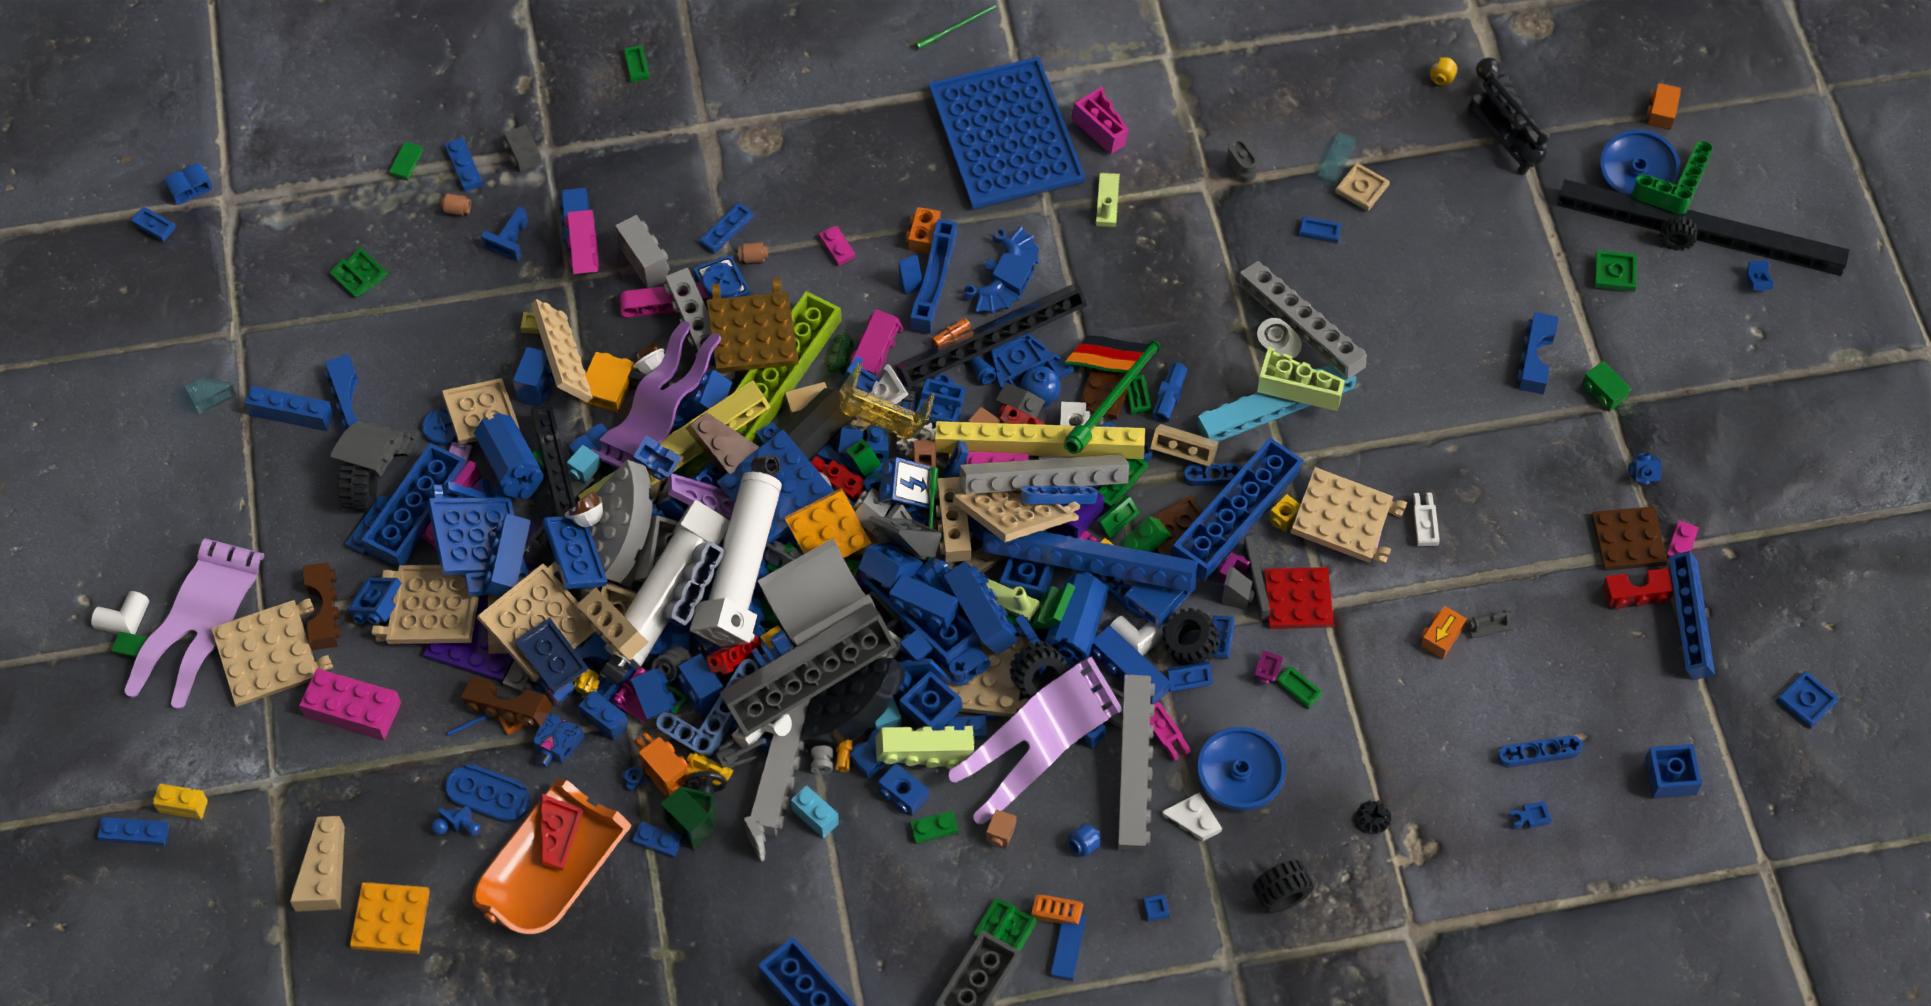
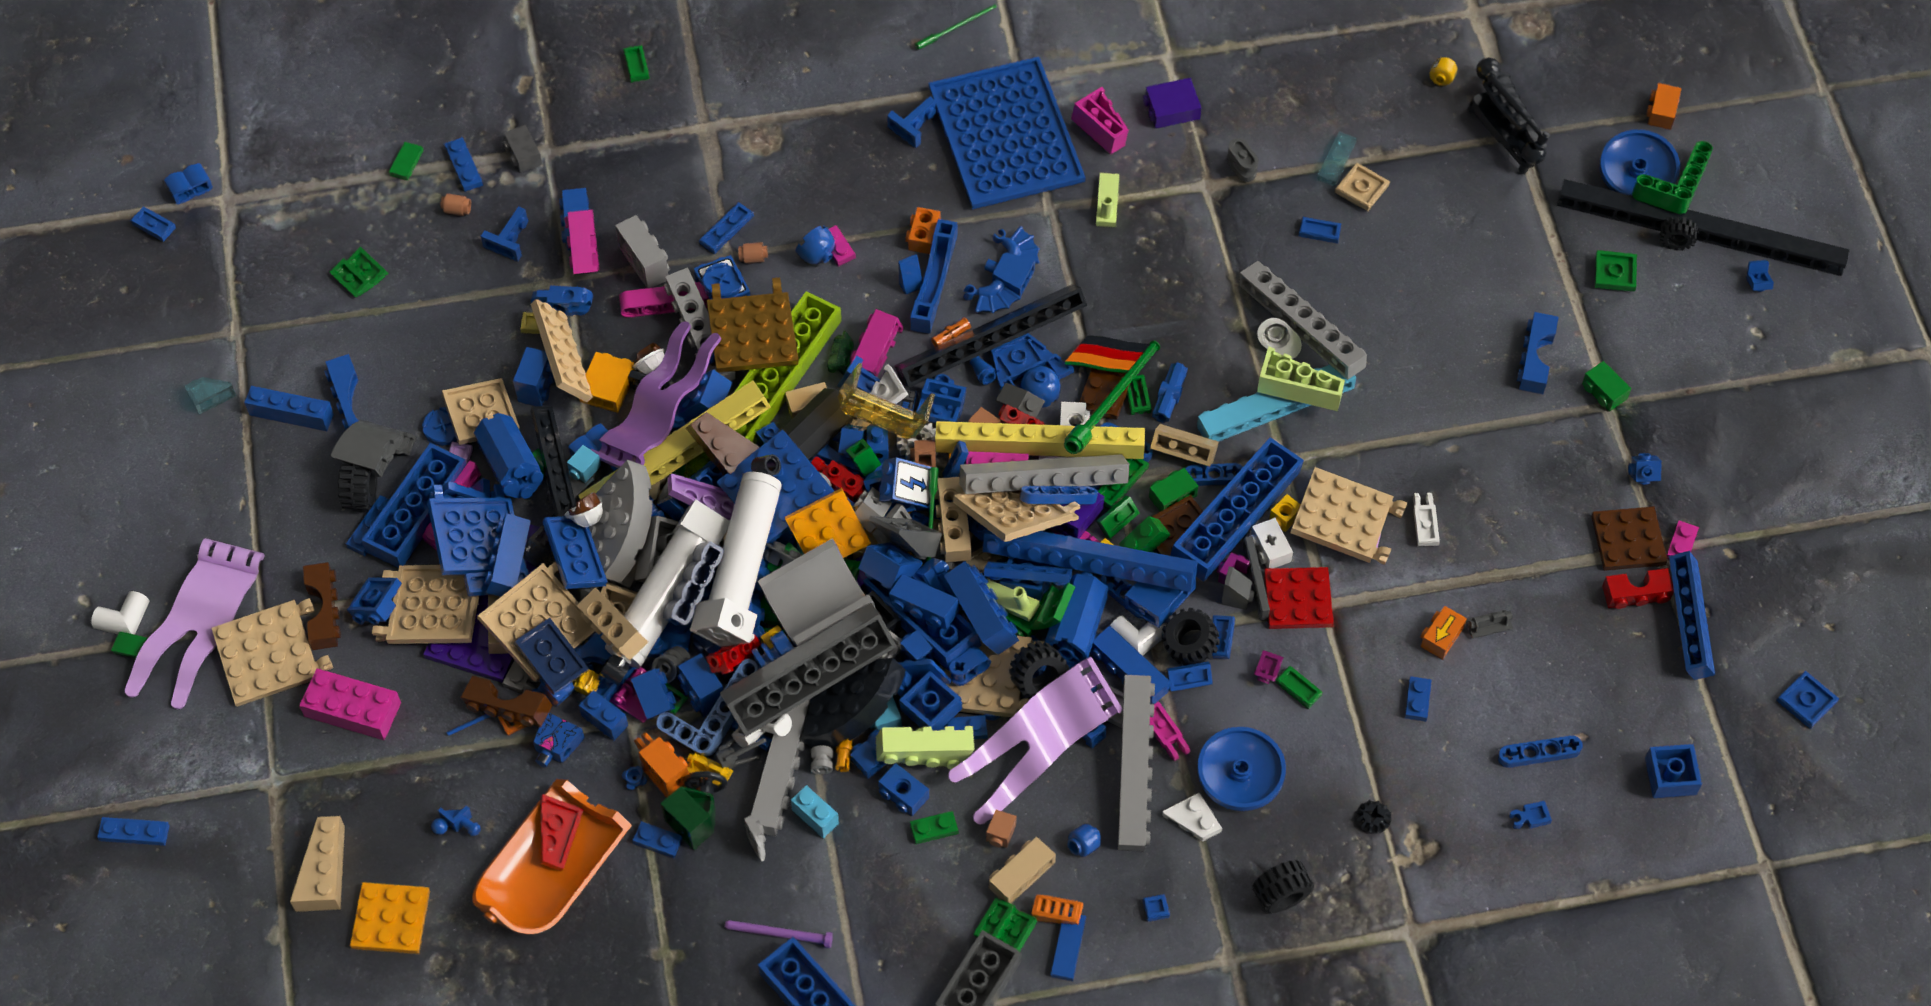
(180, 801): yellow brick -> none
(488, 793): blue tile -> none
(566, 299): none -> blue piece
(656, 458): blue cylinder -> none
(780, 932): none -> medium lavender bar
(817, 246): none -> blue cylinder
(909, 127): none -> blue bracket
(1021, 572): none -> blue plate
(1021, 870): none -> tan brick
(1026, 630): blue plate -> none
(1172, 103): none -> dark purple brick
(1172, 489): none -> green brick
(1271, 544): none -> white brick
(1418, 698): none -> blue plate

